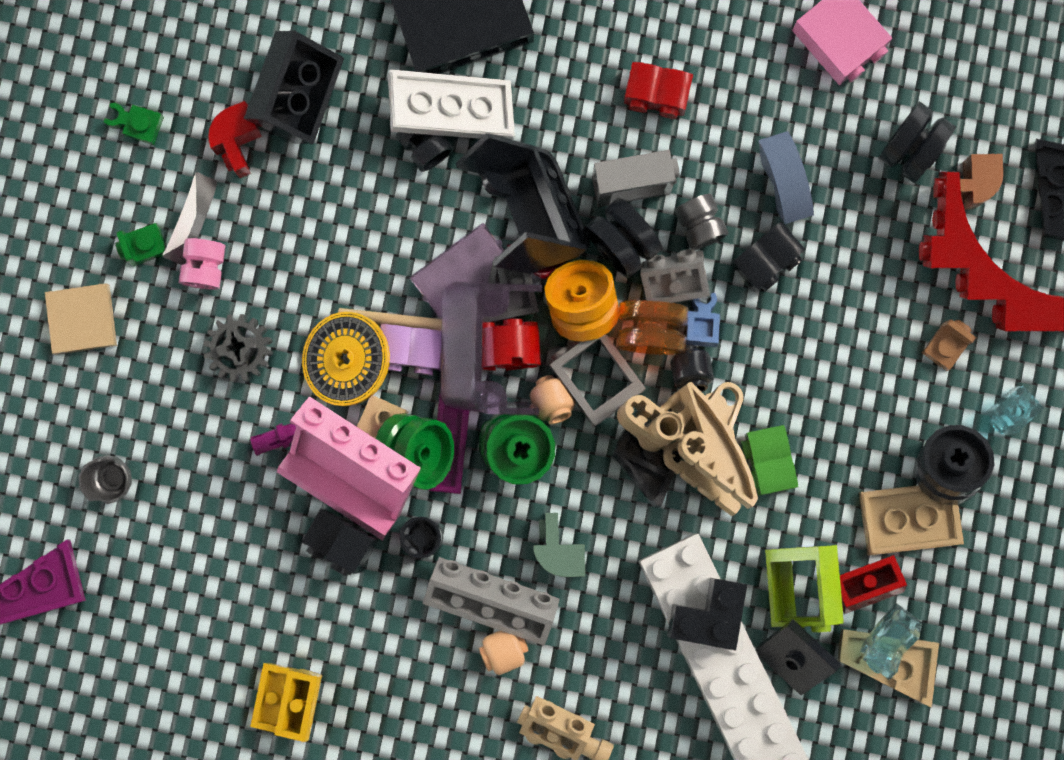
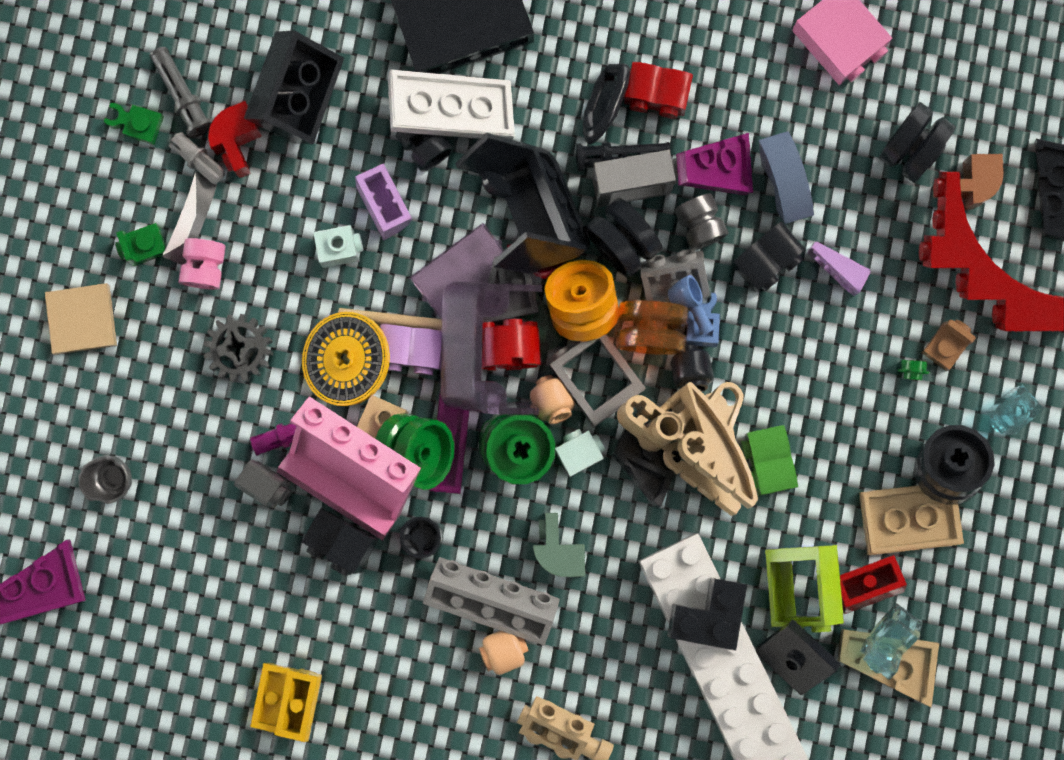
(185, 104): none -> dark grey pin
(197, 158): none -> light grey axle
(263, 484): none -> dark grey brick
(338, 246): none -> light aqua brick
(383, 201): none -> lavender brick
(580, 451): none -> light aqua brick
(605, 101): none -> black piece
(605, 152): none -> black pin
(688, 293): none -> medium blue bar
(718, 166): none -> magenta wing
(844, 270): none -> lavender slope
(913, 369): none -> green plate

